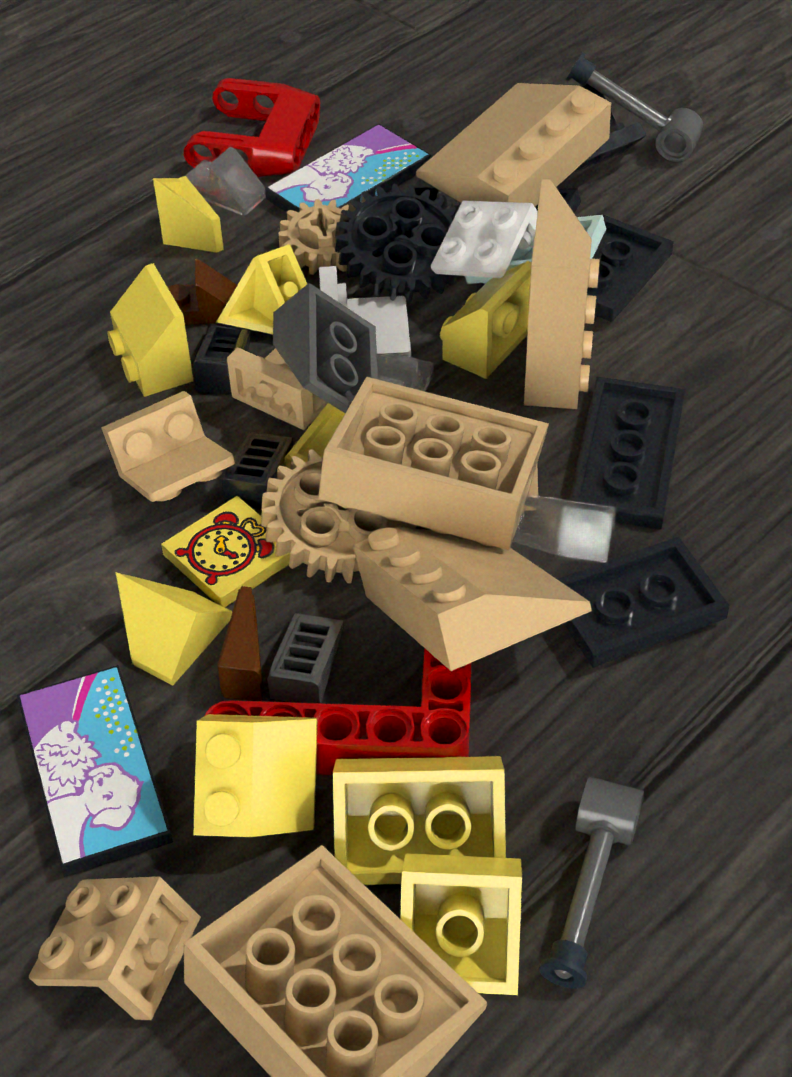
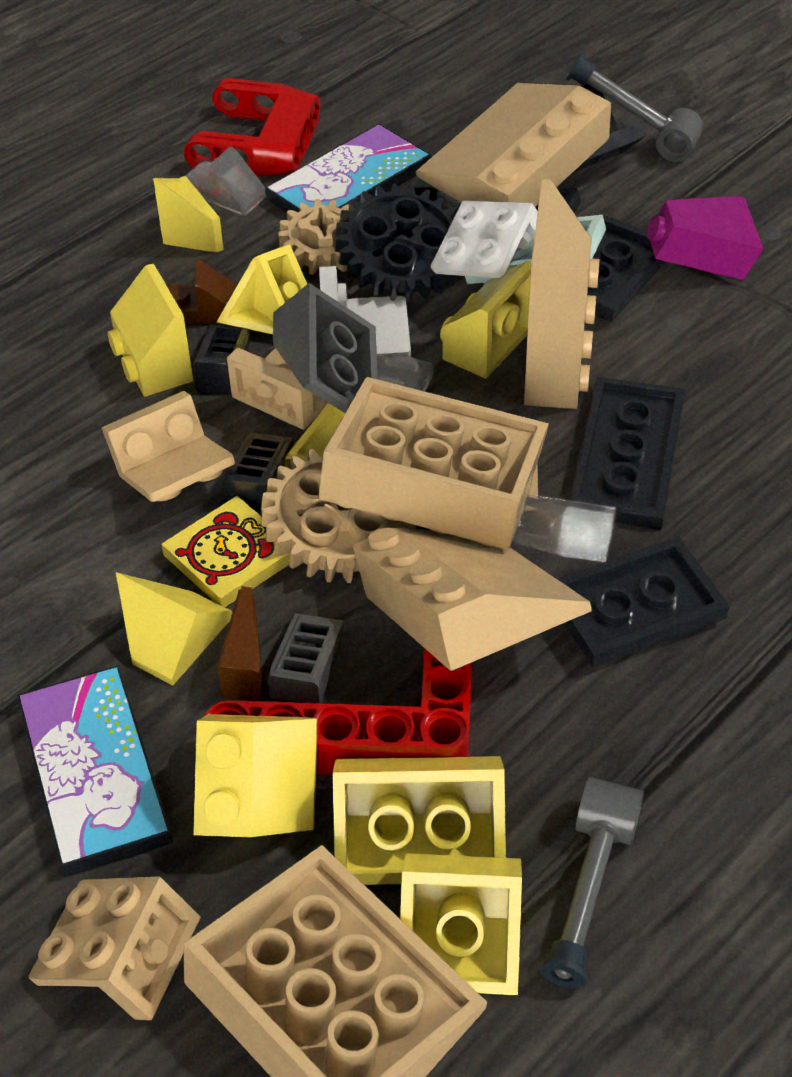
(706, 235): none -> magenta slope

